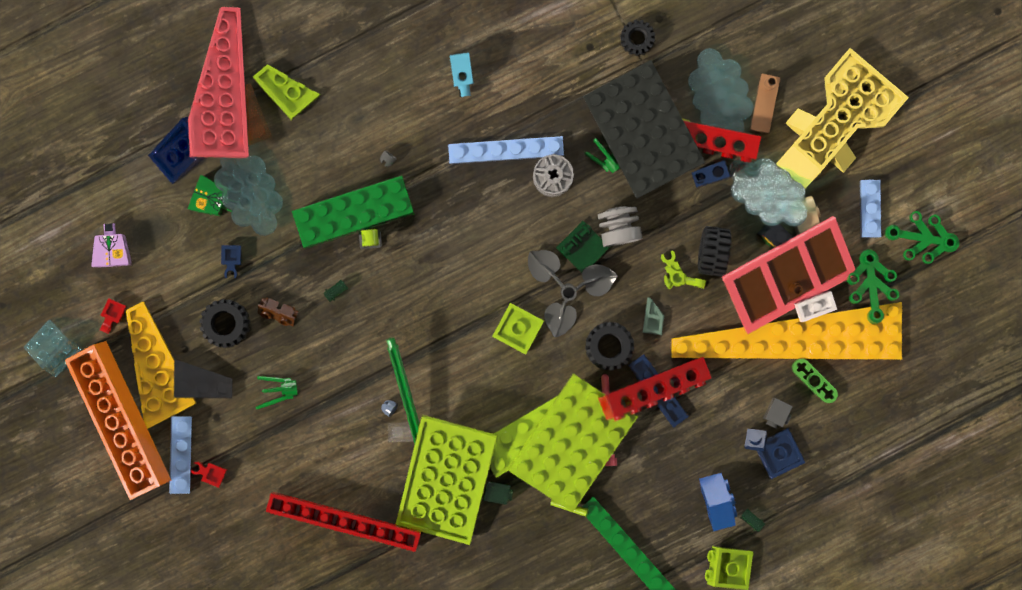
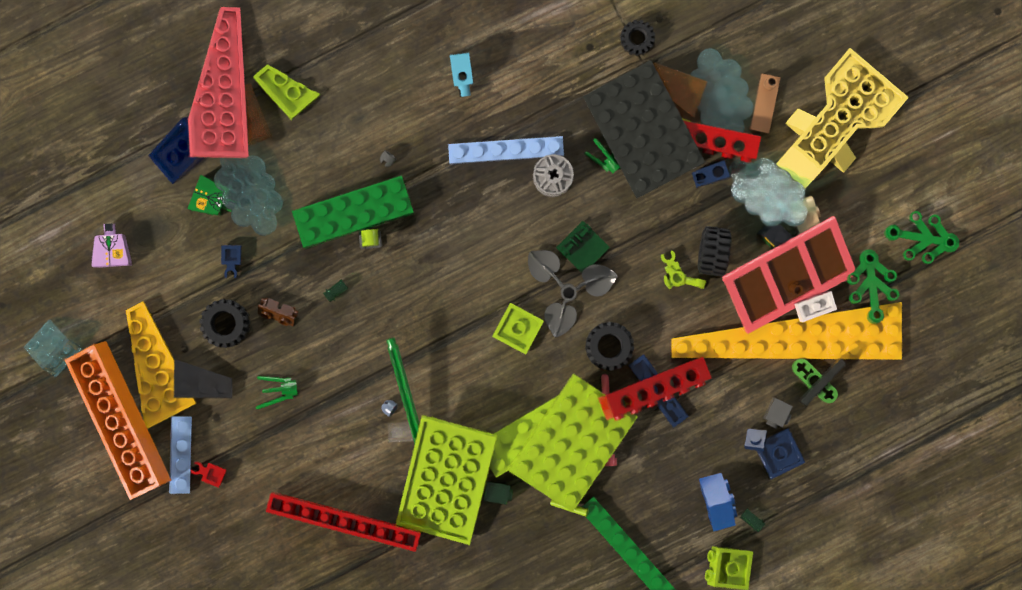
(112, 312): red plate -> none
(619, 226): light grey wheel -> none
(653, 319): sand green tile -> none
(682, 88): none -> clear orange wing
(822, 381): none -> pearl dark grey tile
(870, 209): light blue plate -> none

